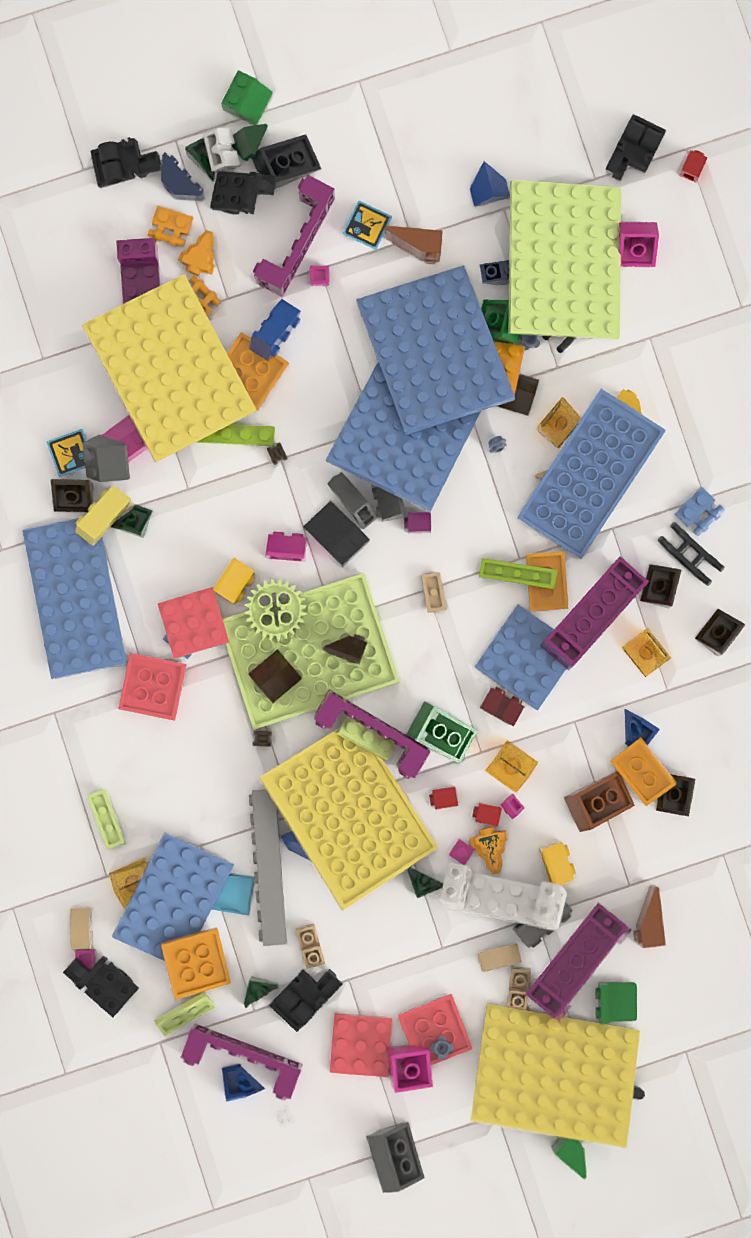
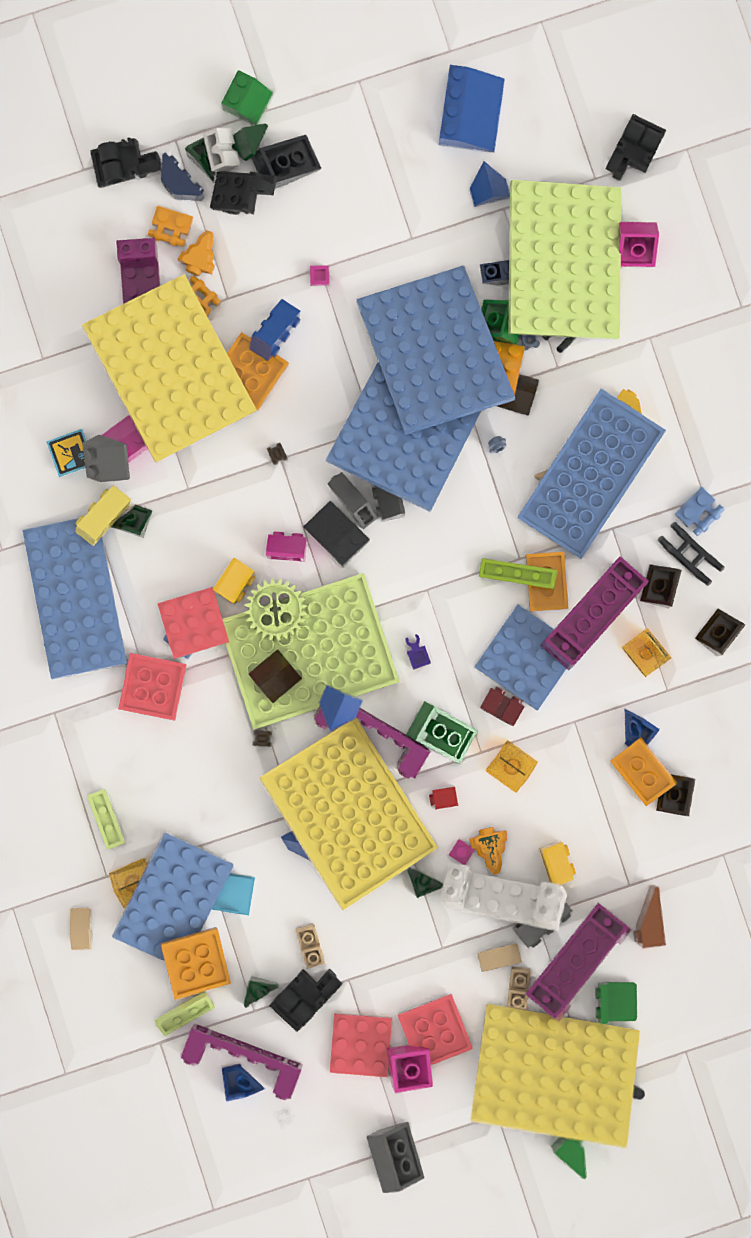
(71, 495): dark brown slope -> none
(87, 957): dark pink plate -> none
(104, 983): black plate -> none
(242, 435): lime plate -> none
(269, 869): light grey brick -> none
(320, 198): magenta plate -> none
(338, 707): none -> blue slope
(348, 648): dark brown slope -> none
(365, 738): yellowish green plate -> none
(367, 225): piece -> none
(418, 522): magenta brick -> none
(418, 655): none -> dark purple plate
(420, 243): dark orange slope -> none
(433, 592): tan plate -> none
(441, 1052): sand blue plate -> none
(471, 109): none -> blue slope
(487, 814): red brick -> none
(512, 806): dark pink plate -> none
(559, 423): clear yellow slope -> none
(599, 802): dark orange slope -> none
(693, 165): red brick -> none

